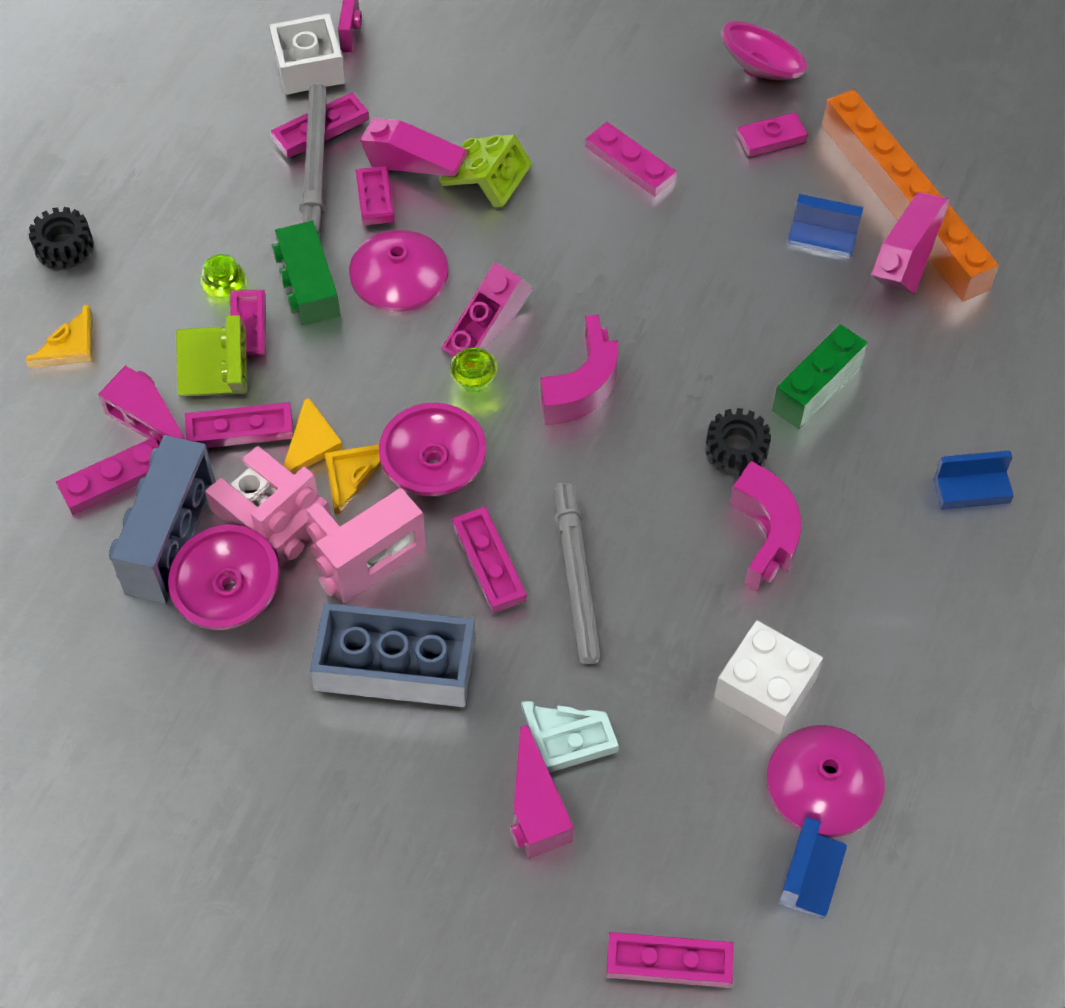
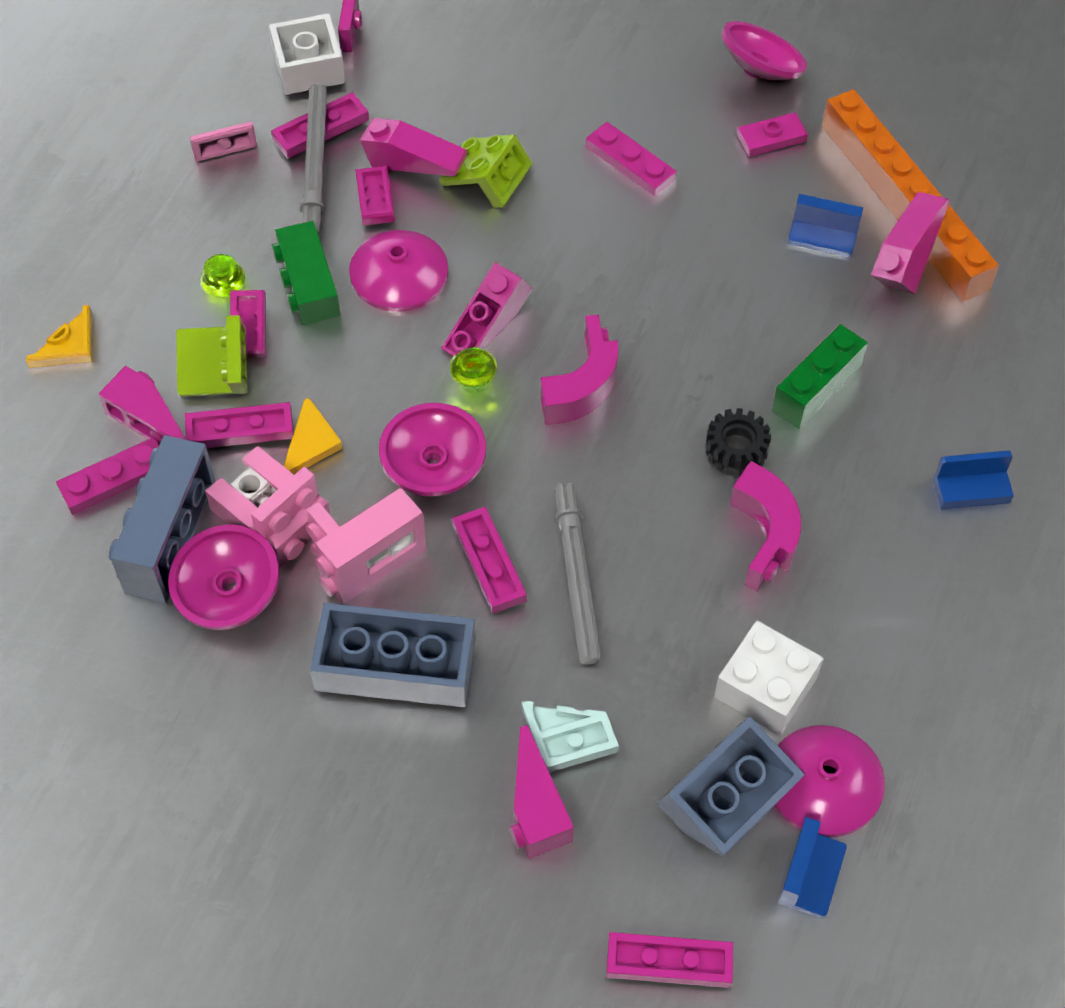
(57, 224): black tyre -> none
(223, 141): none -> bright pink slope
(349, 472): yellow tile -> none
(731, 788): none -> sand blue slope

